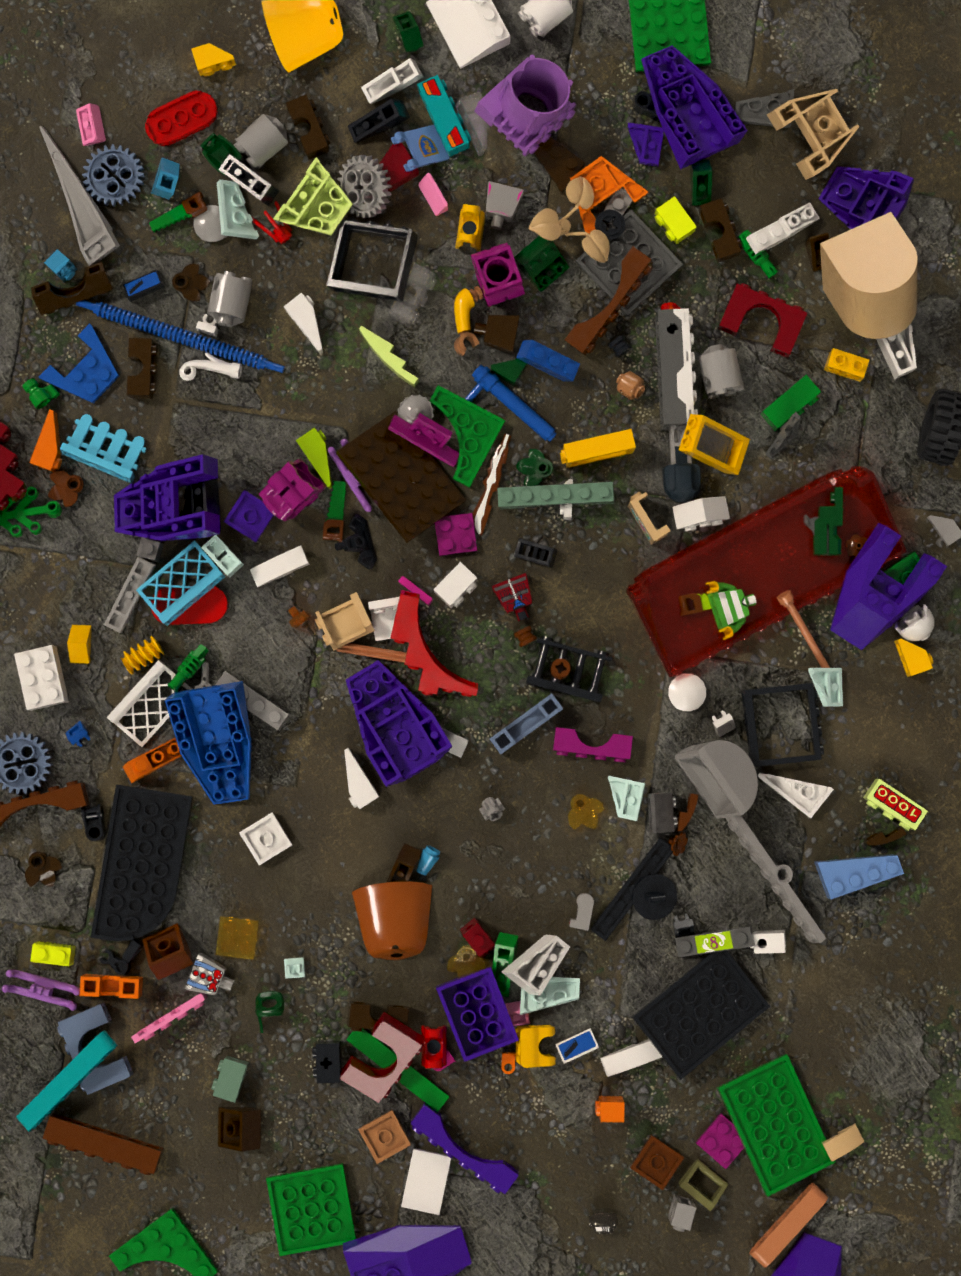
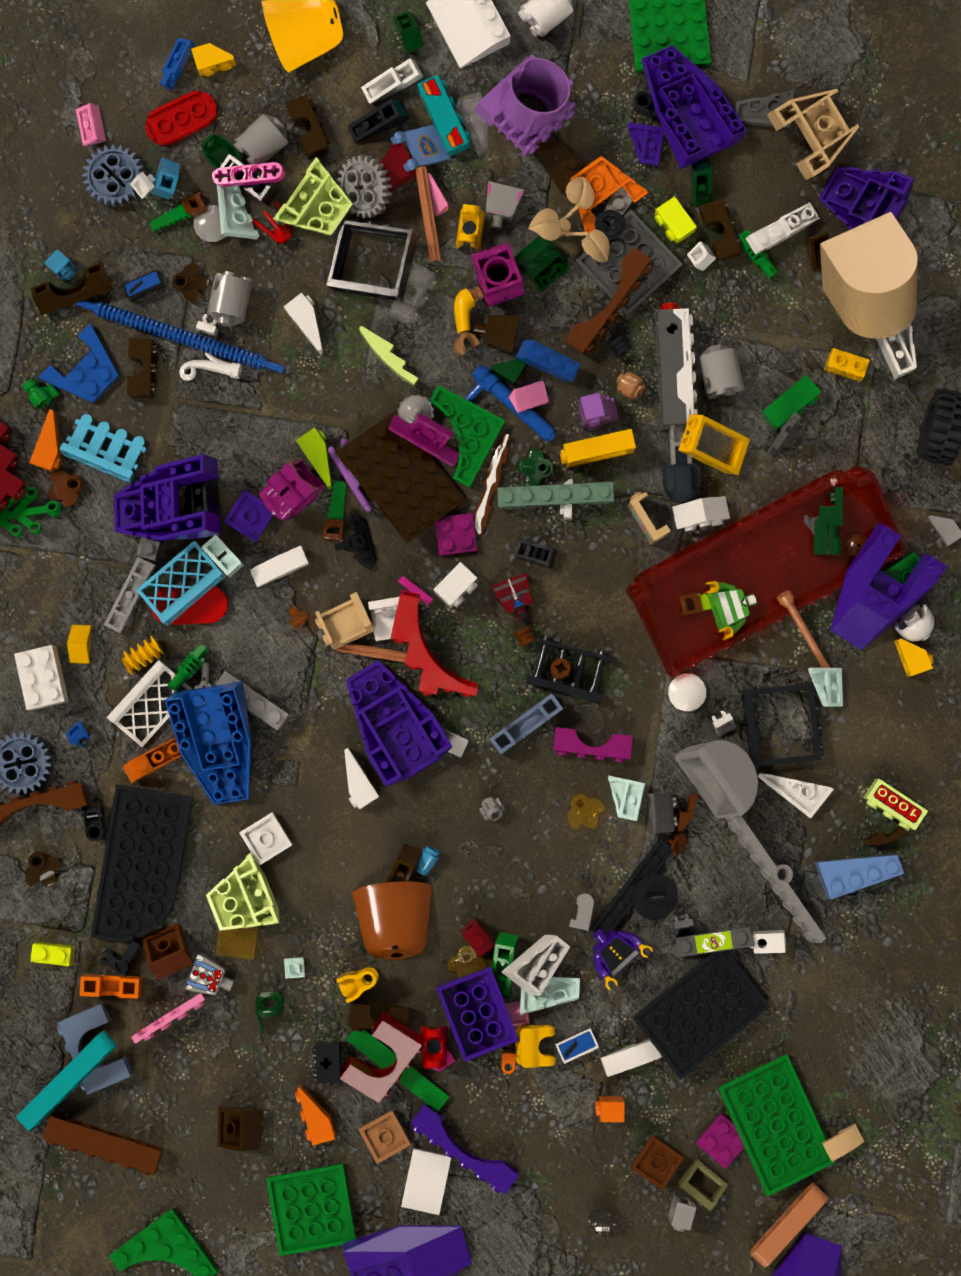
(42, 988): medium lavender piece -> none
(90, 225): light grey plate -> none
(143, 184): none -> white tile
(176, 62): none -> blue hinge
(230, 1078): sand green brick -> none
(244, 898): none -> yellowish green wedge
(248, 178): none -> dark pink beam
(317, 1119): none -> orange slope
(353, 982): none -> yellow piece
(428, 214): none -> nougat axle
(529, 396): none -> bright pink slope
(597, 410): none -> medium lavender wedge
(615, 952): none -> torso
(701, 256): none -> white slope
(789, 317): dark red arch -> none

